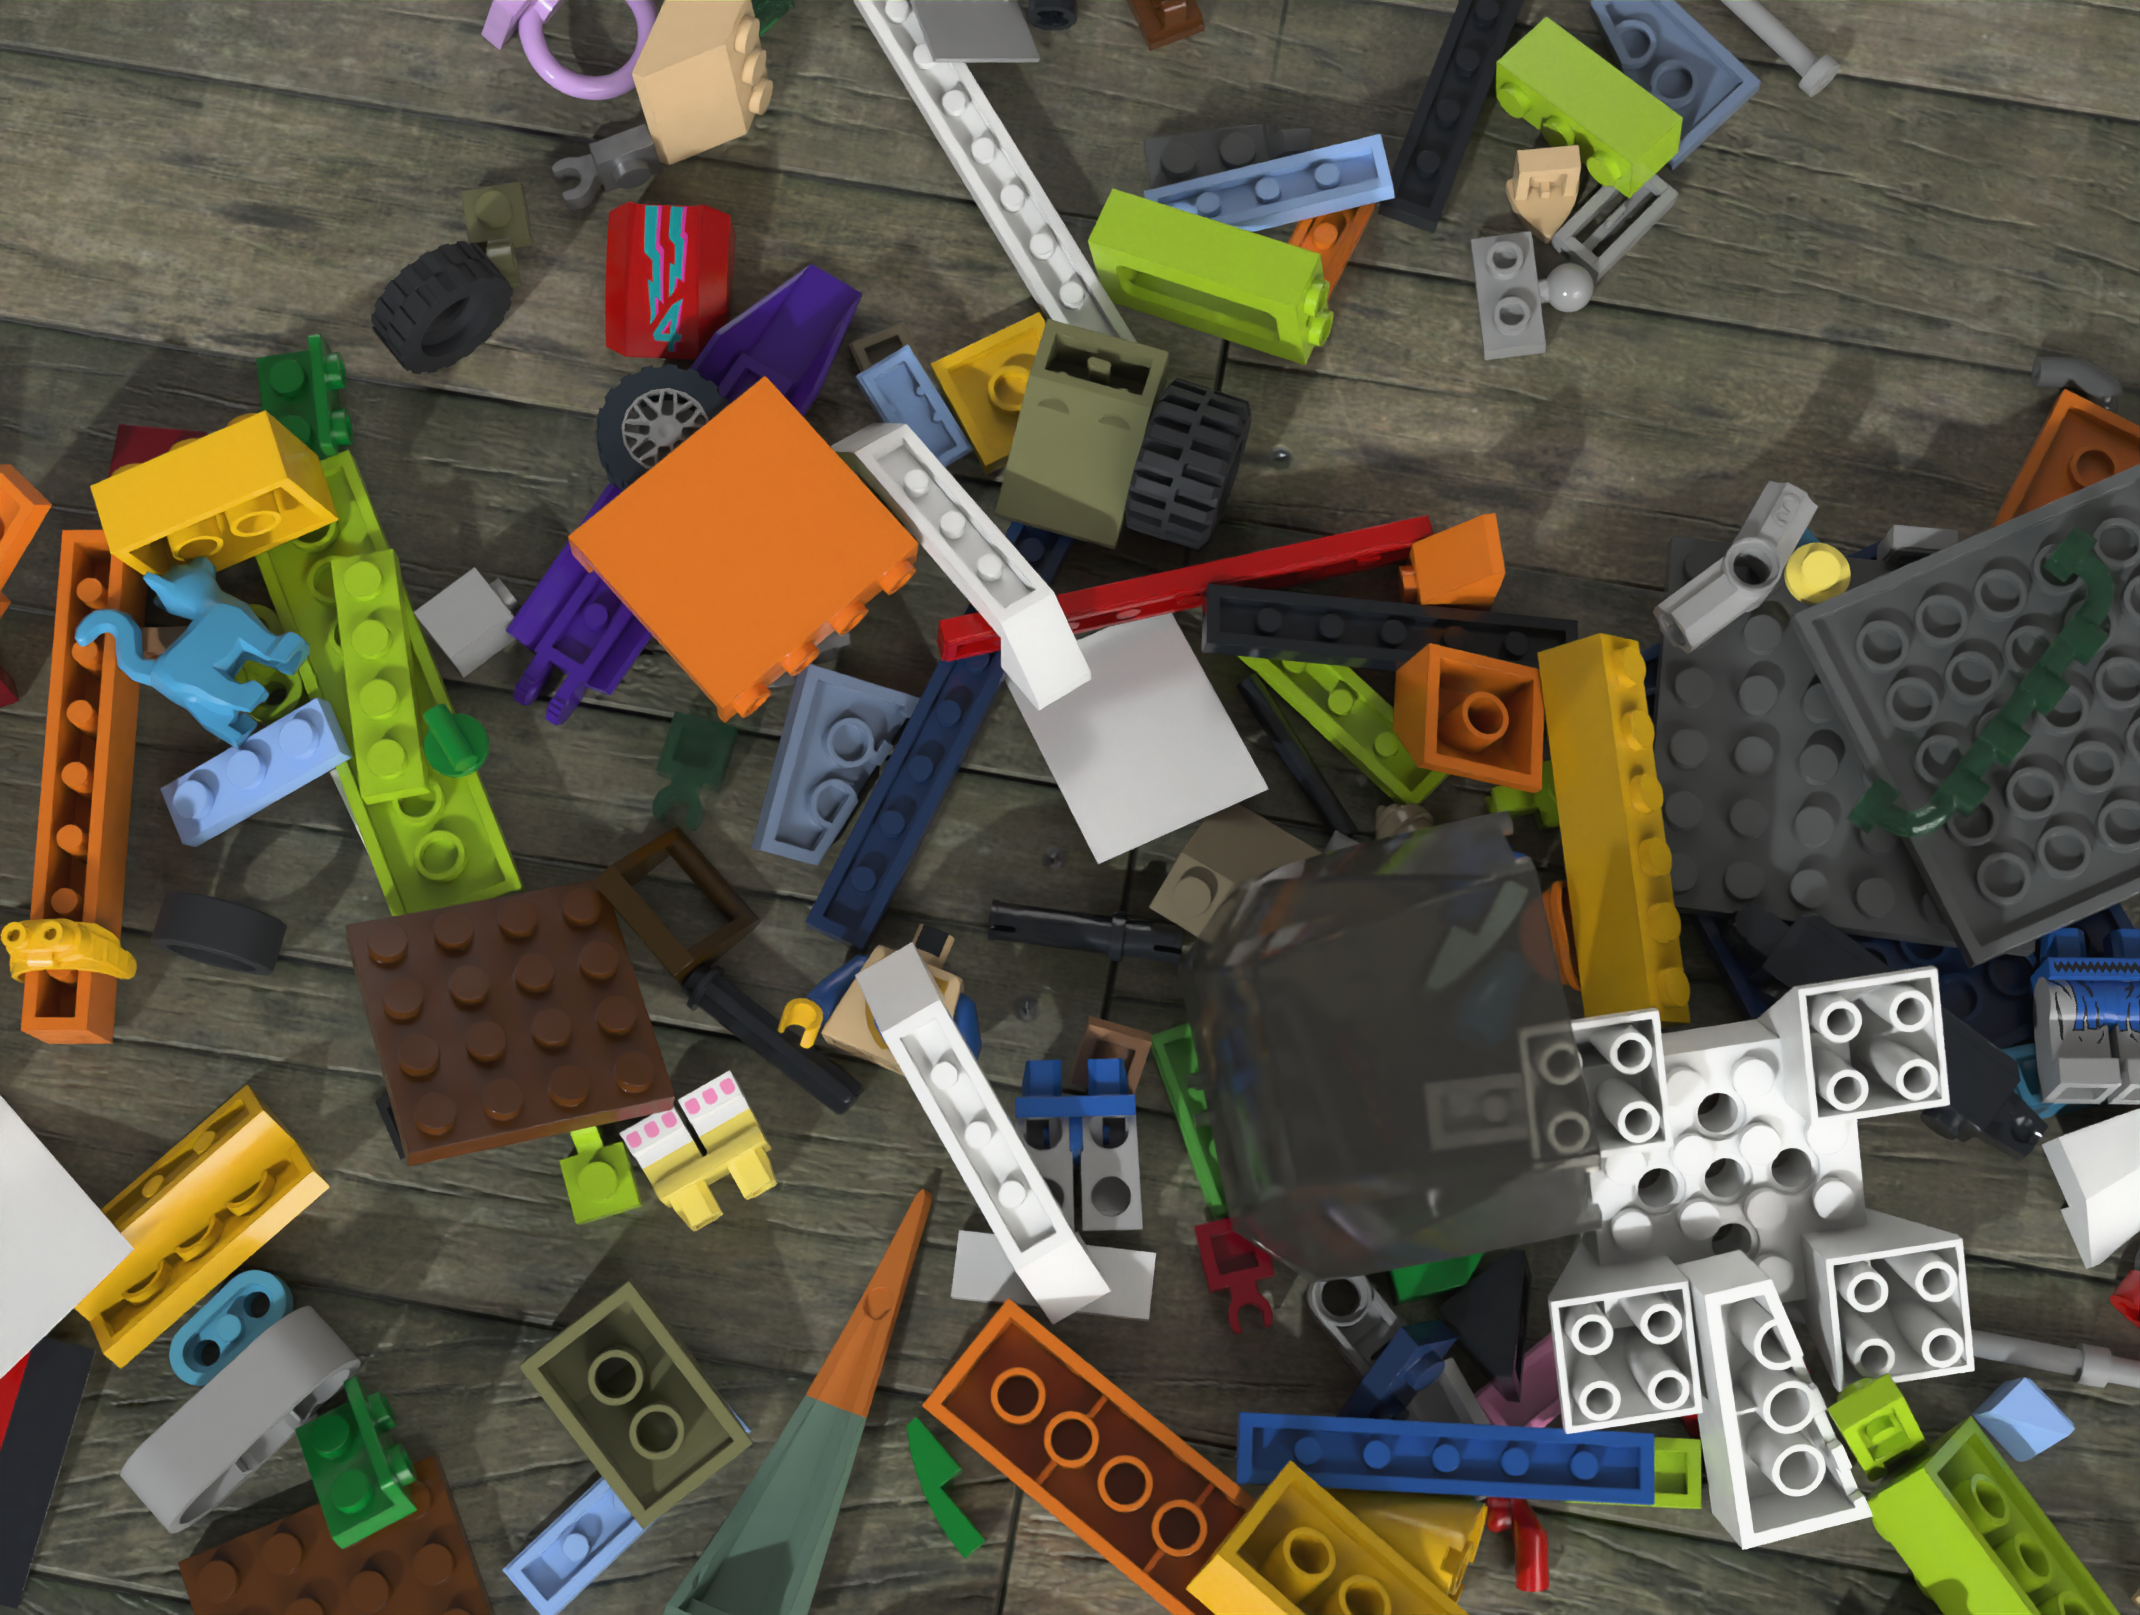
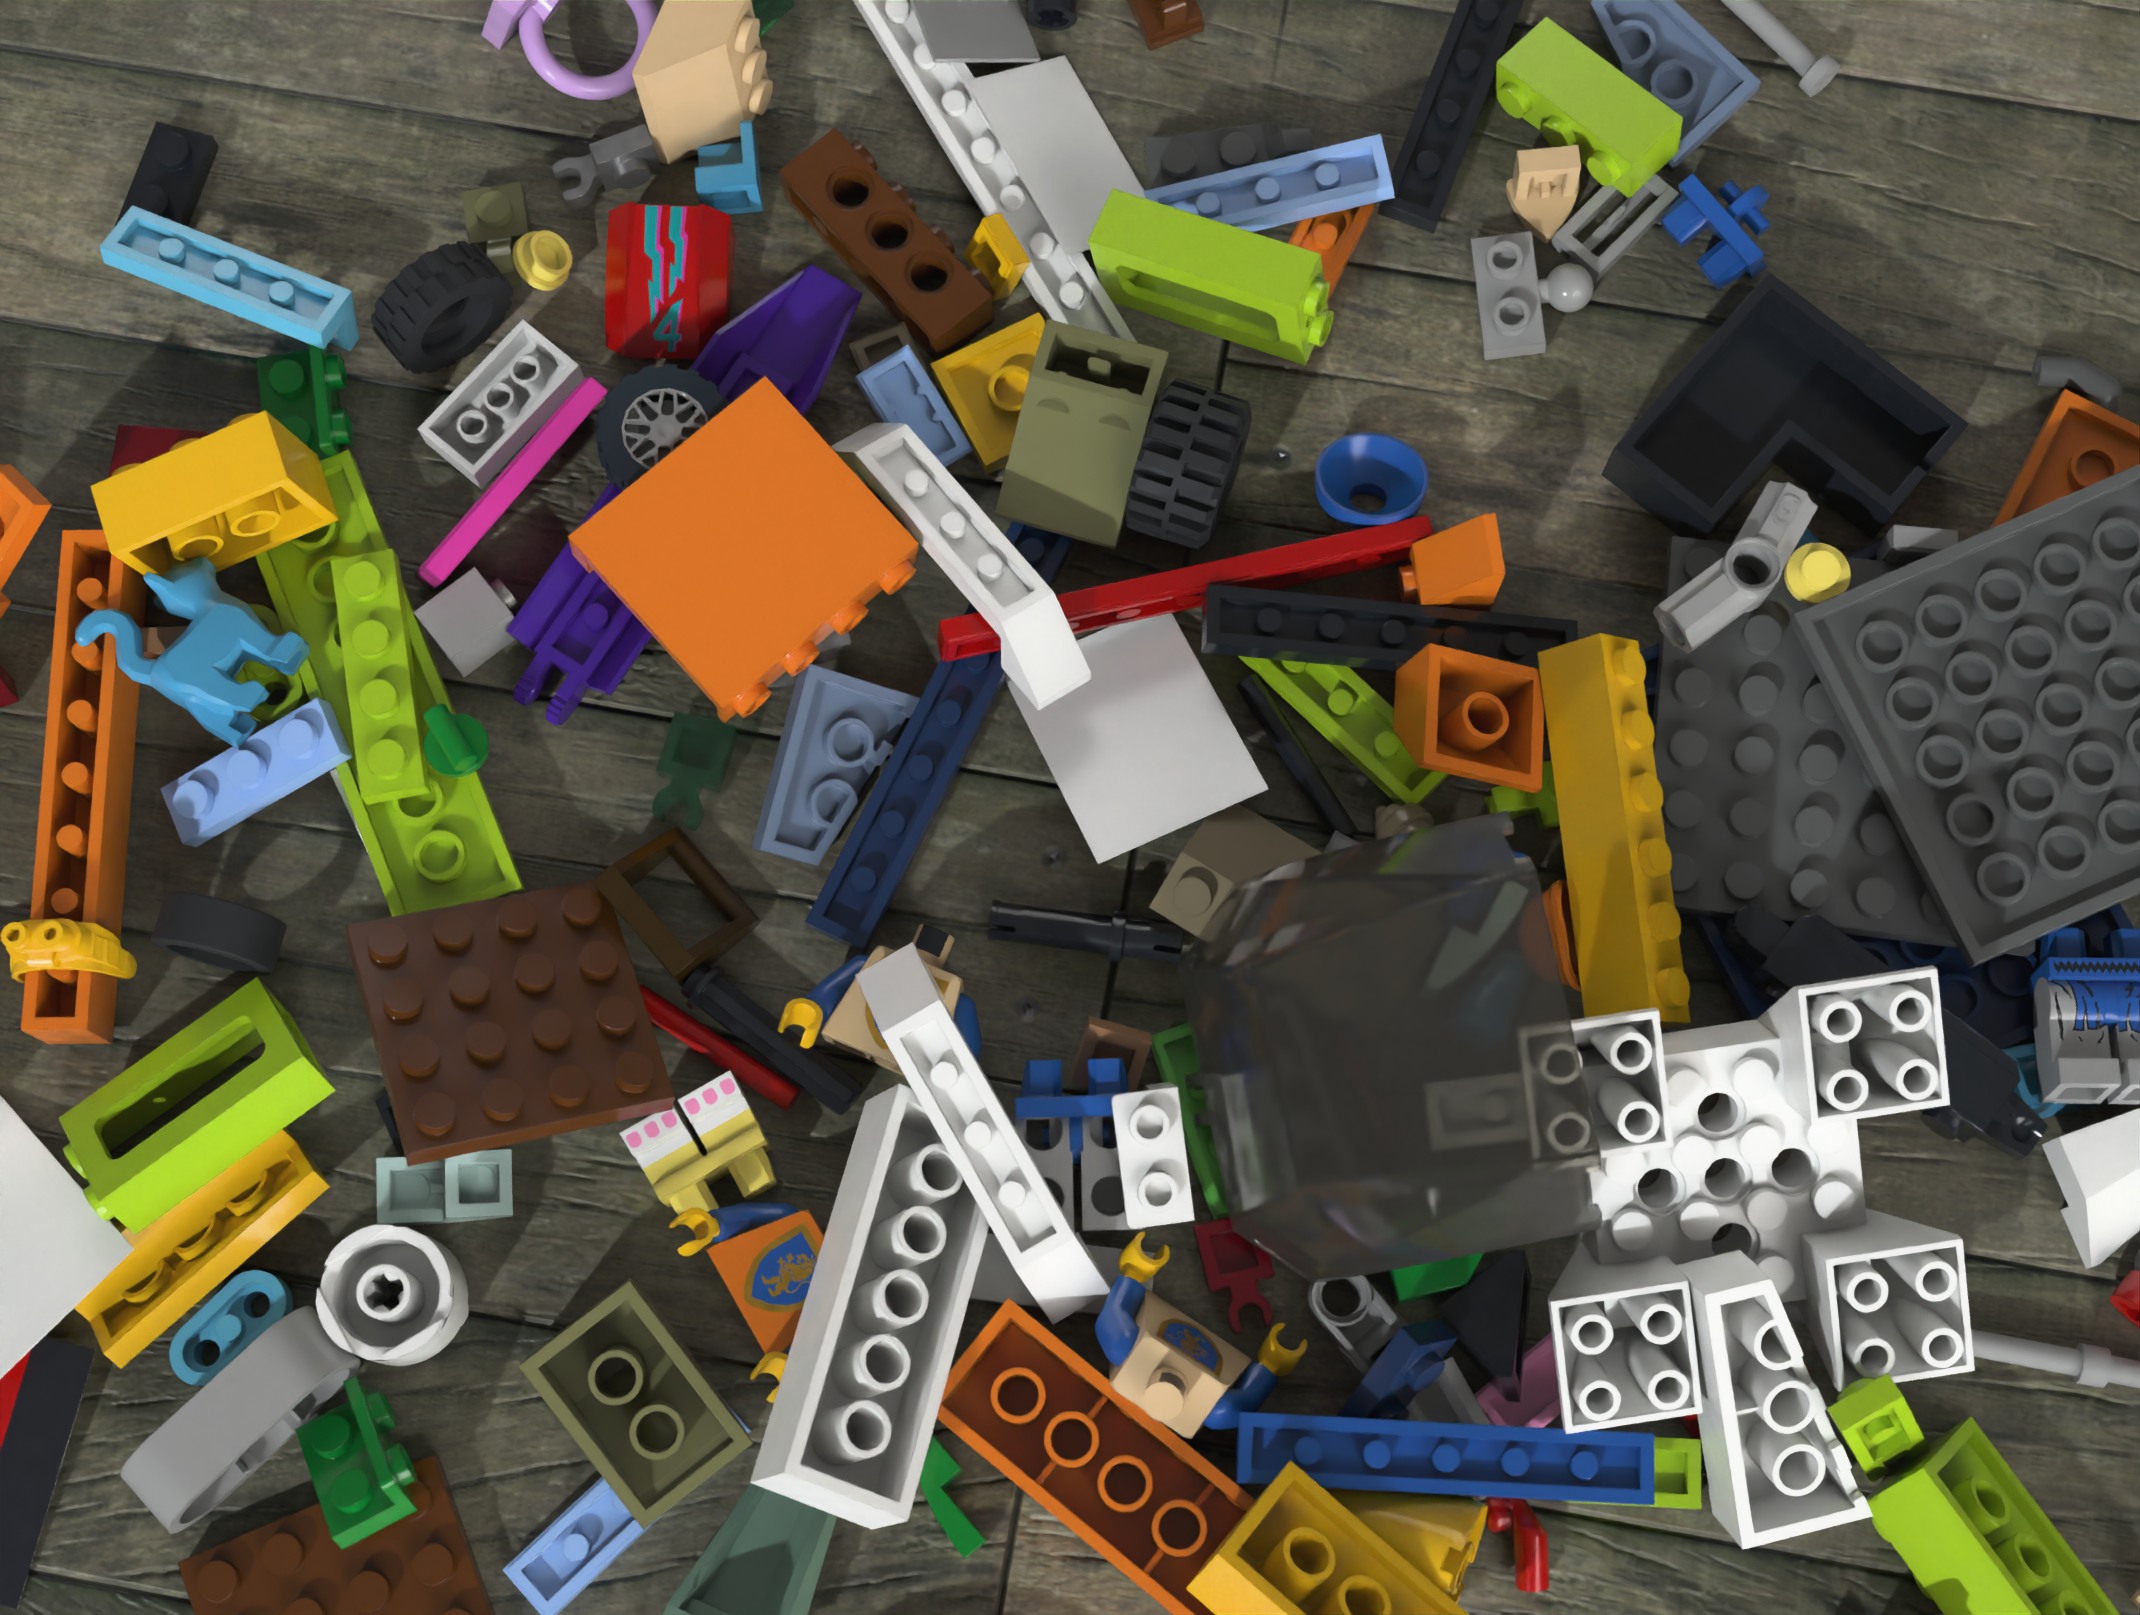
(172, 173): none -> black plate
(209, 1133): none -> lime piece
(232, 279): none -> medium azure fence
(356, 1286): none -> white brick
(445, 1189): none -> light aqua slope
(501, 404): none -> white piece
(510, 483): none -> dark pink tile
(542, 259): none -> light yellow plate
(599, 1177): lime plate -> none
(719, 1050): none -> red bar
(731, 175): none -> dark azure panel
(767, 1265): none -> torso
(876, 1323): none -> white brick
(936, 319): none -> reddish brown brick
(997, 255): none -> yellow tile
(1056, 145): none -> white sticker
(1152, 1156): none -> white bracket
(1174, 1363): none -> torso
(1372, 466): none -> blue piece
(1700, 210): none -> blue hips
(1786, 392): none -> black piece
(2002, 736): clear green bar -> none
(2023, 1419): light blue slope -> none

